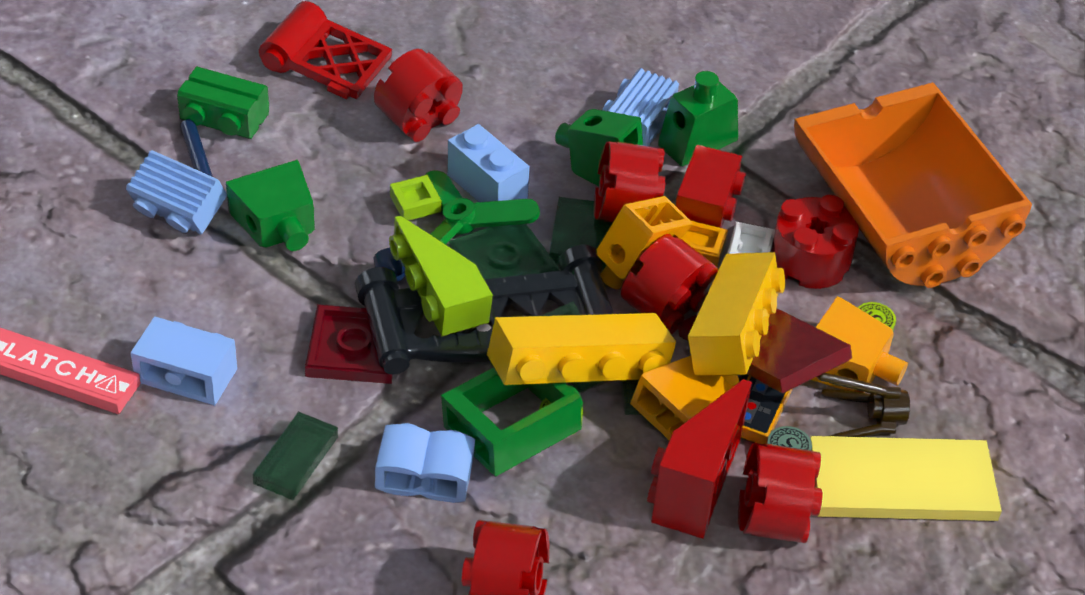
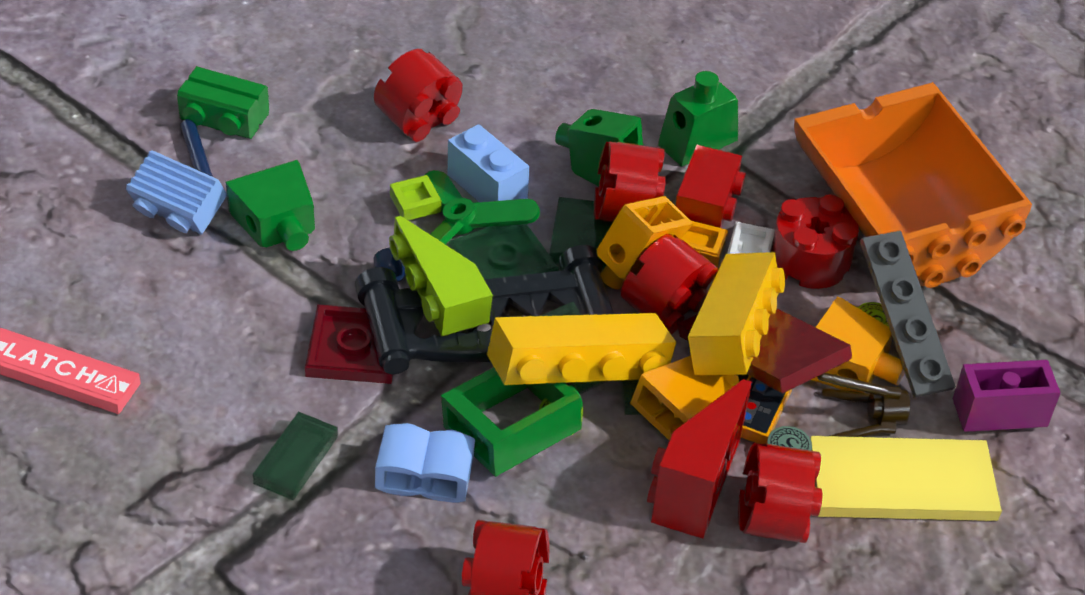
(184, 360): light blue brick -> none
(303, 38): red piece -> none
(646, 98): light blue brick -> none
(907, 314): none -> dark grey bracket
(1006, 395): none -> magenta brick

